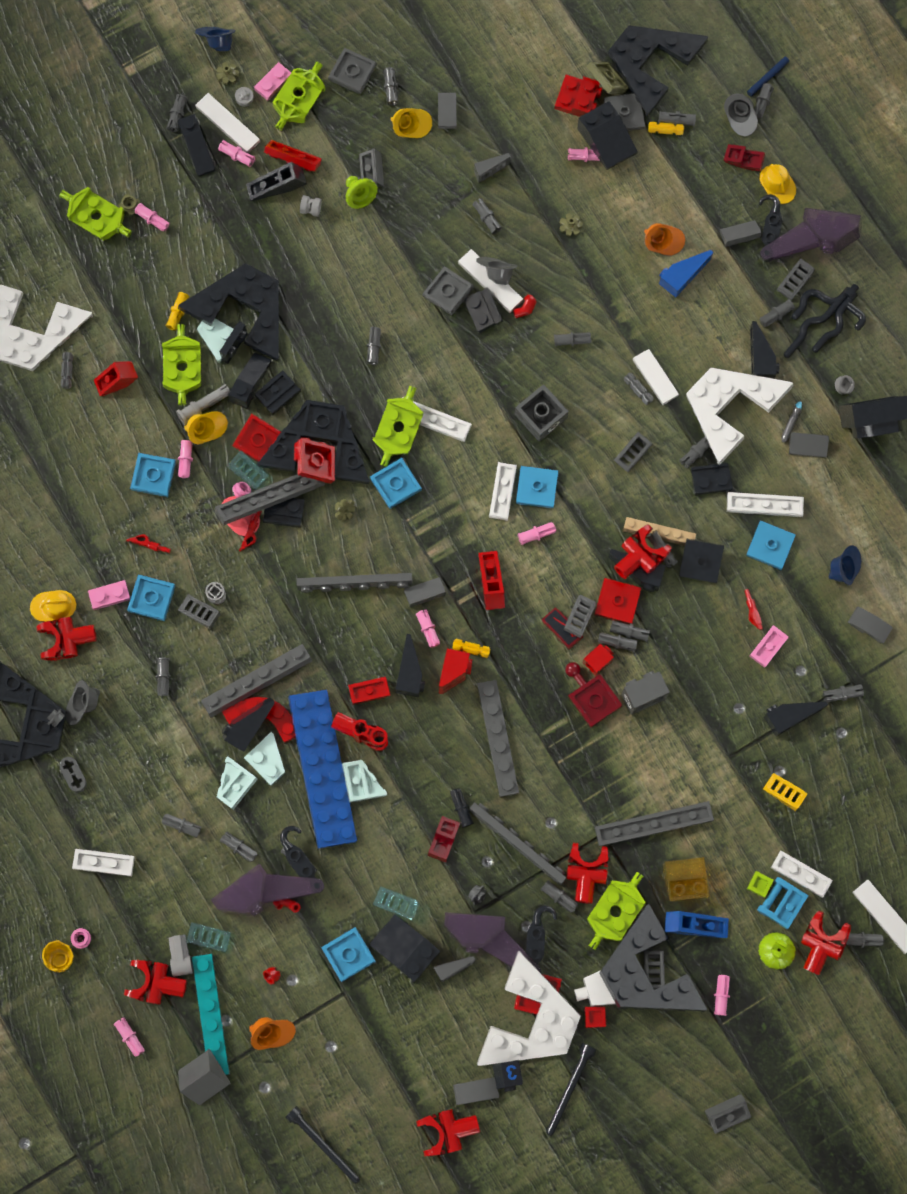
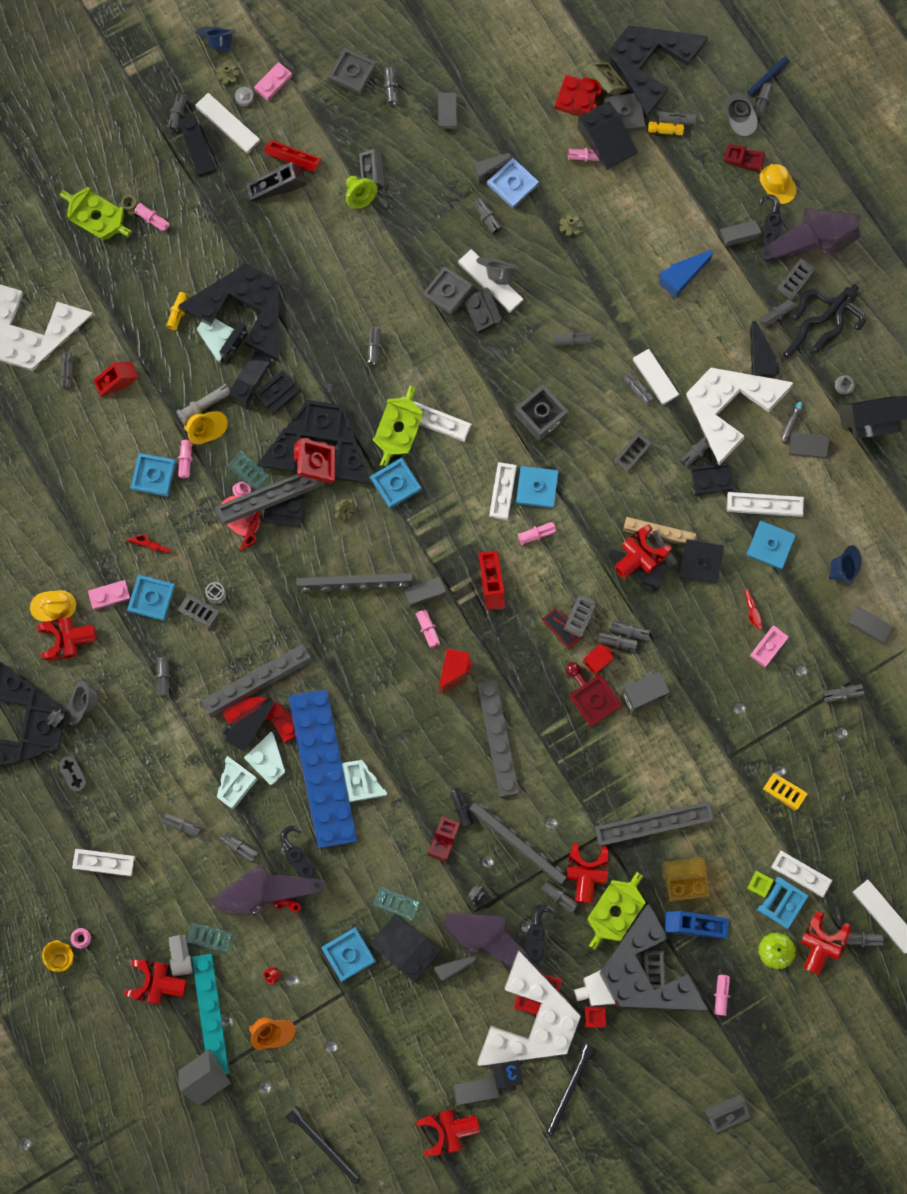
(129, 1037): bright pink axle -> none
(177, 351): lime plate -> none
(236, 153): bright pink pin -> none
(255, 438): red plate -> none
(296, 108): lime plate -> none
(310, 205): light grey wheel -> none
(352, 727): red connector -> none
(369, 690): red plate -> none
(410, 674): black slope -> none
(411, 123): yellow piece -> none
(471, 648): yellow axle -> none
(512, 183): none -> light blue plate
(527, 307): red arm -> none
(617, 601): red plate -> none
(664, 239): orange piece -> none
(789, 715): black slope -> none

